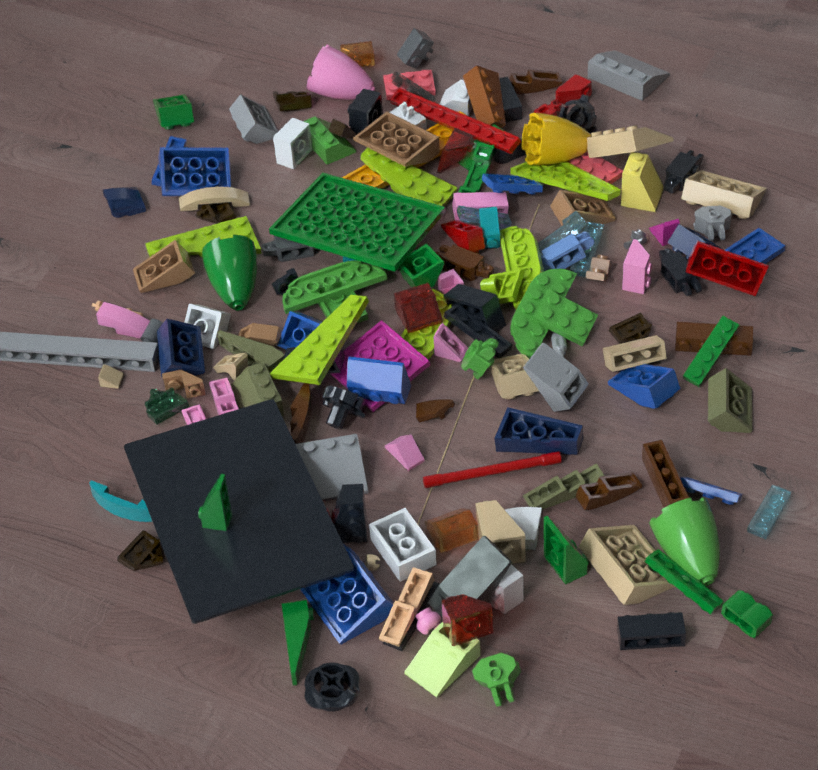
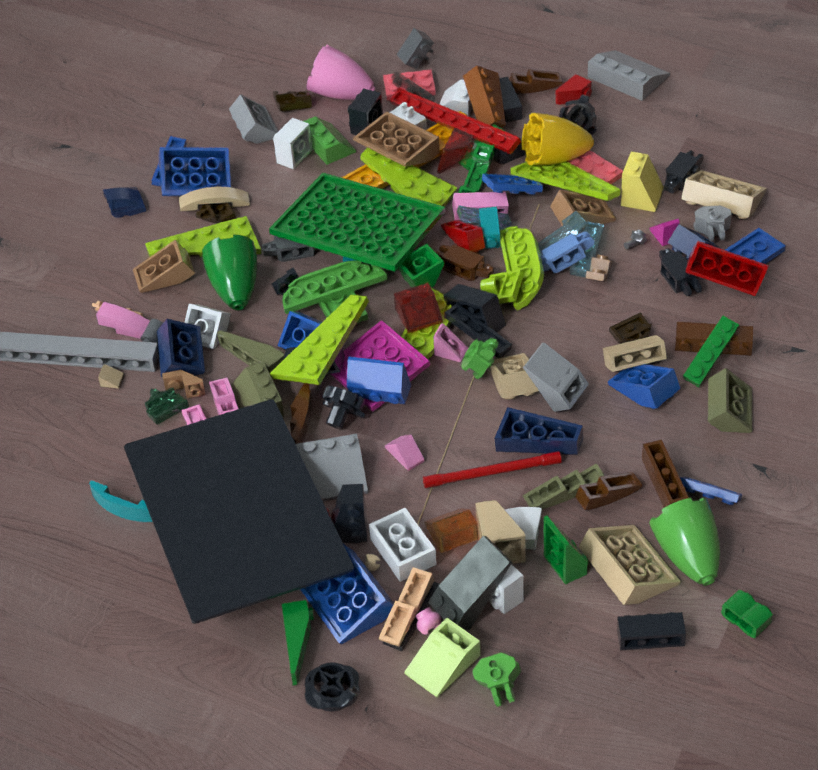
(142, 552): dark brown slope -> none
(174, 111): green slope -> none
(216, 509): green slope -> none
(232, 364): tan slope -> none
(261, 333): medium nougat slope -> none
(341, 129): dark brown slope -> none
(360, 52): clear orange slope -> none
(432, 409): reddish brown slope -> none
(448, 280): bright pink panel -> none
(466, 618): clear red slope -> none
(548, 309): bright green plate -> none
(551, 109): red plate -> none
(559, 344): light grey piece -> none
(624, 141): tan slope -> none
(636, 269): bright pink slope -> none
(684, 581): green plate -> none
(769, 512): clear light blue plate -> none

